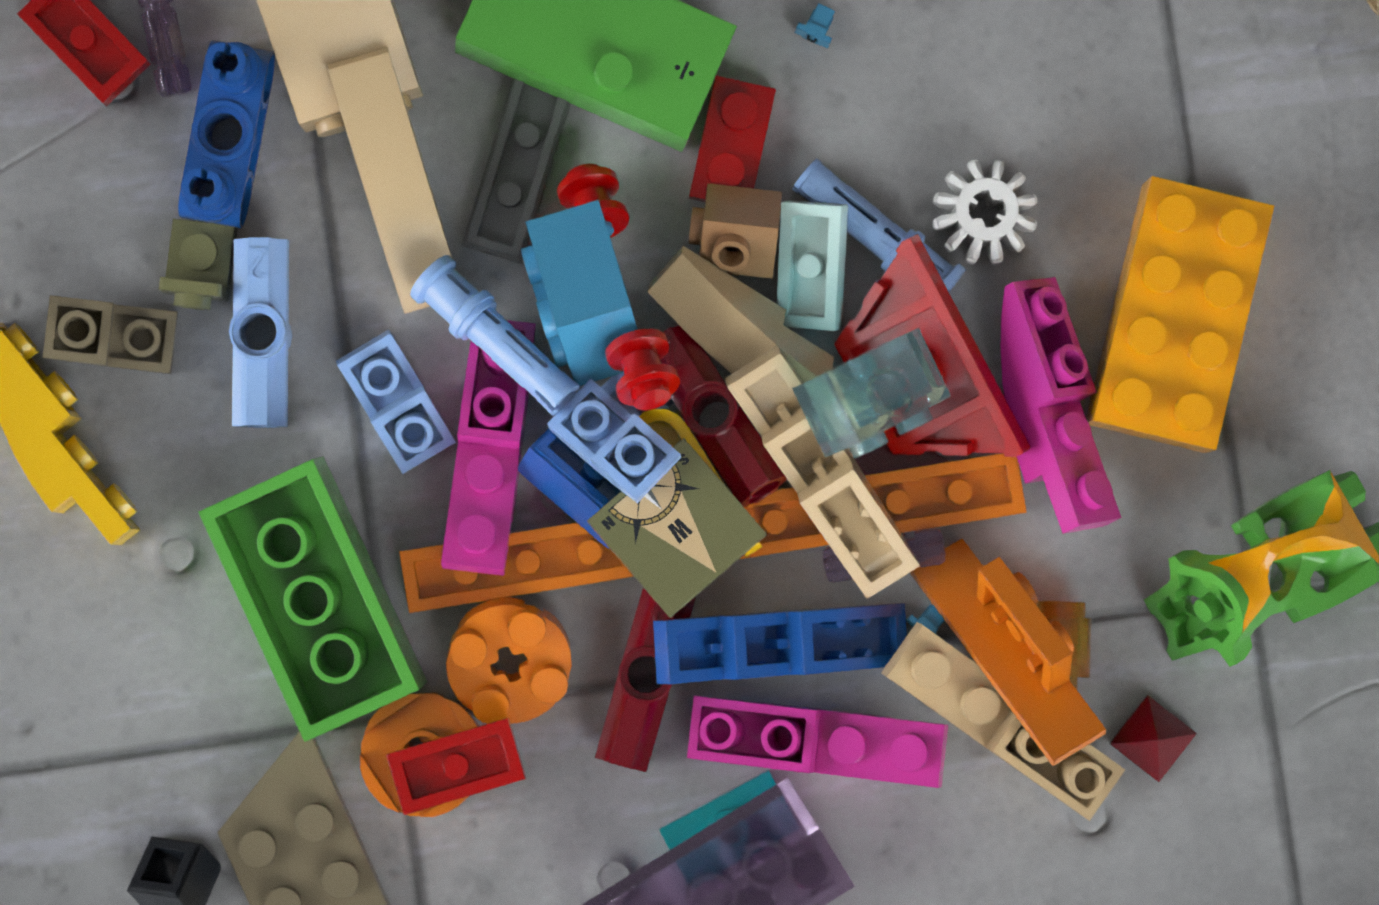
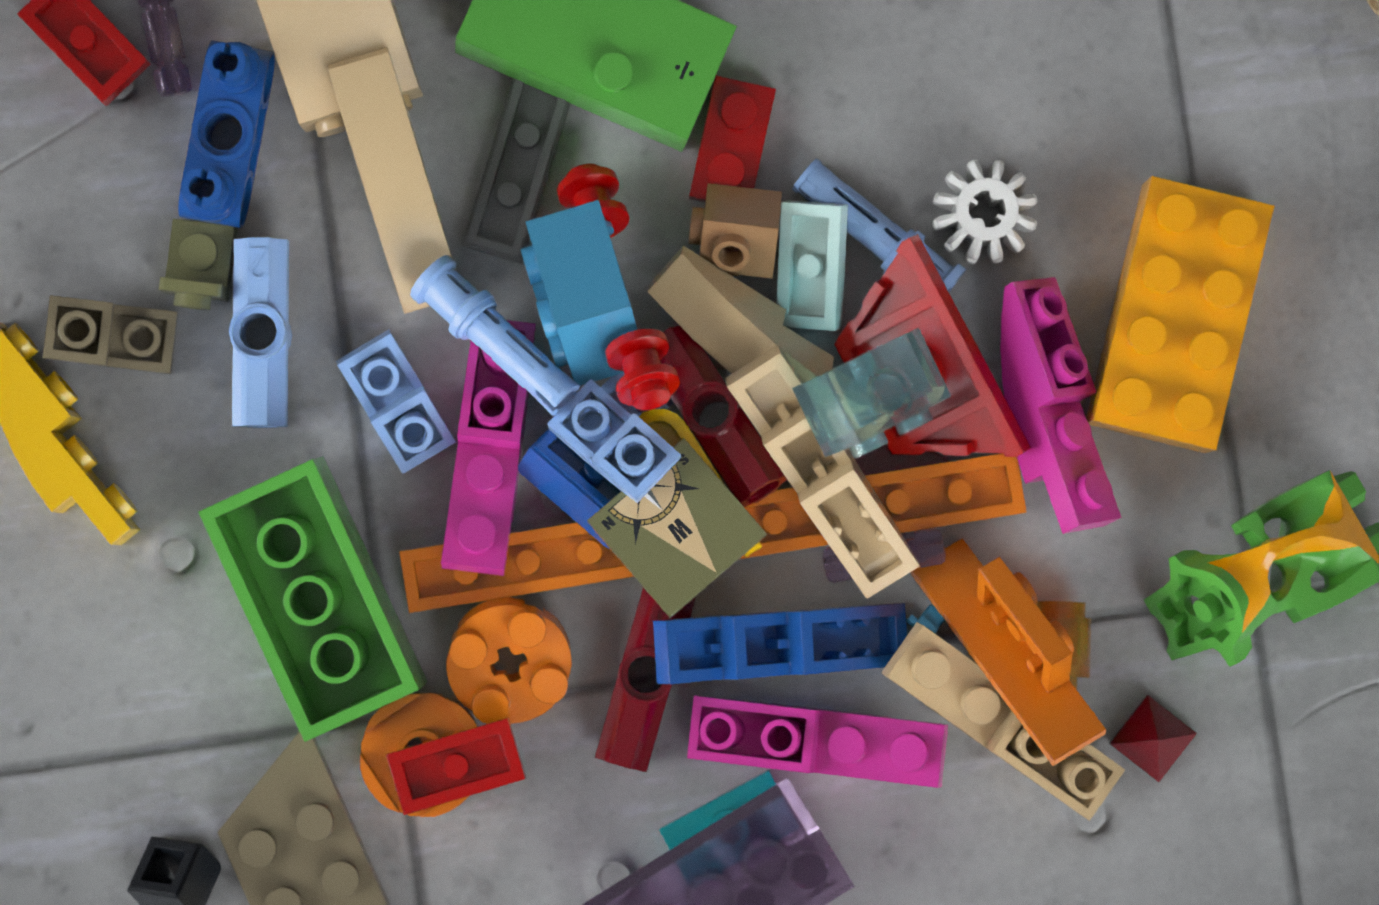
(817, 26): dark azure piece -> none

